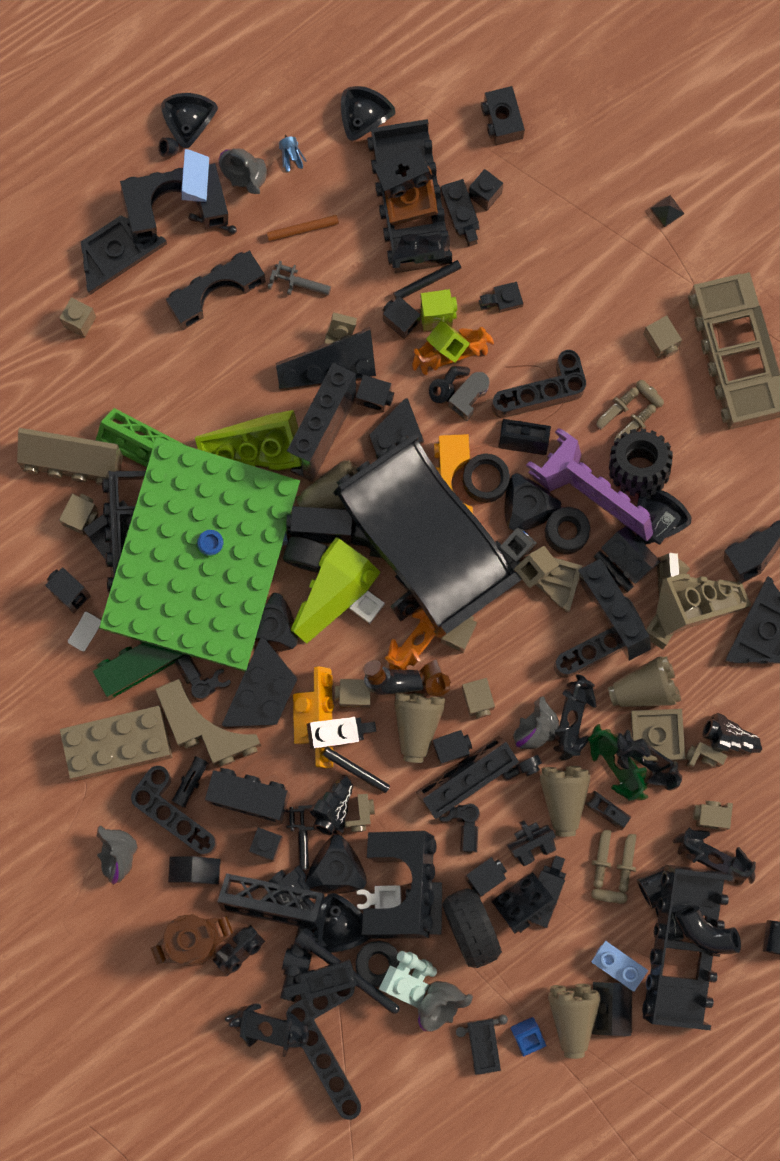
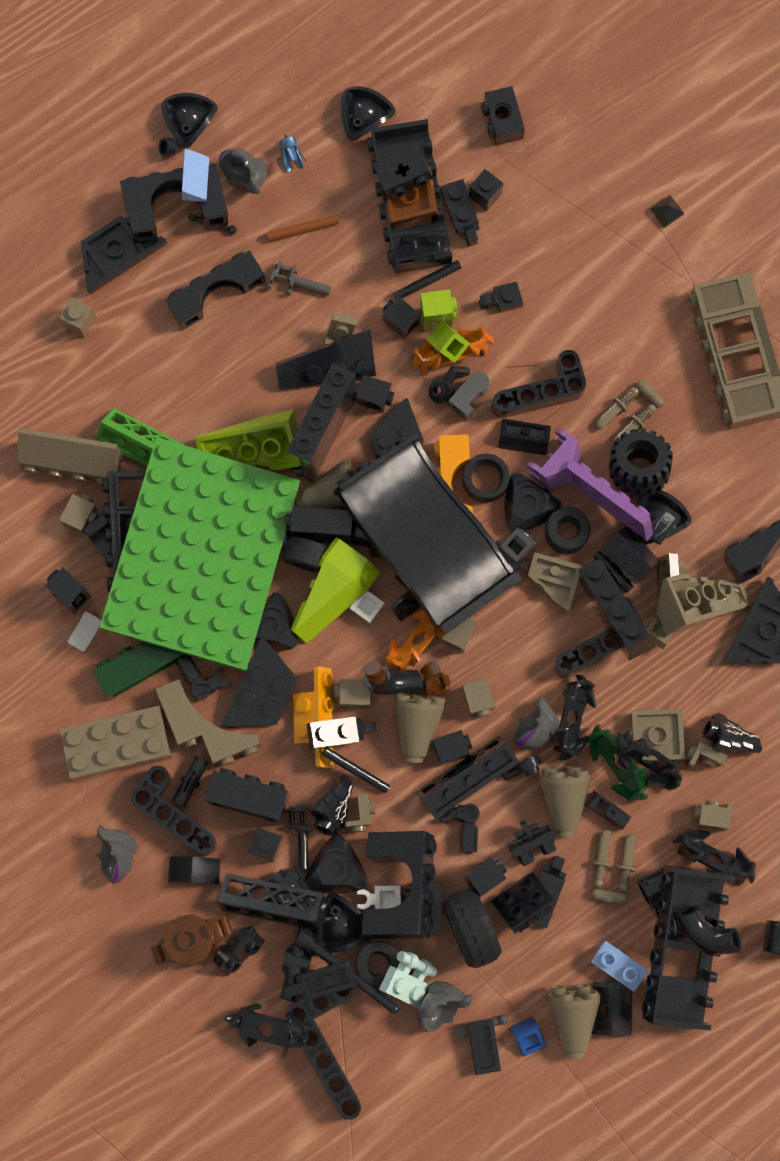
(210, 542): blue tile -> none
(536, 566): dark tan brick -> none
(647, 686): dark tan cone -> none
(662, 337): dark tan brick -> none

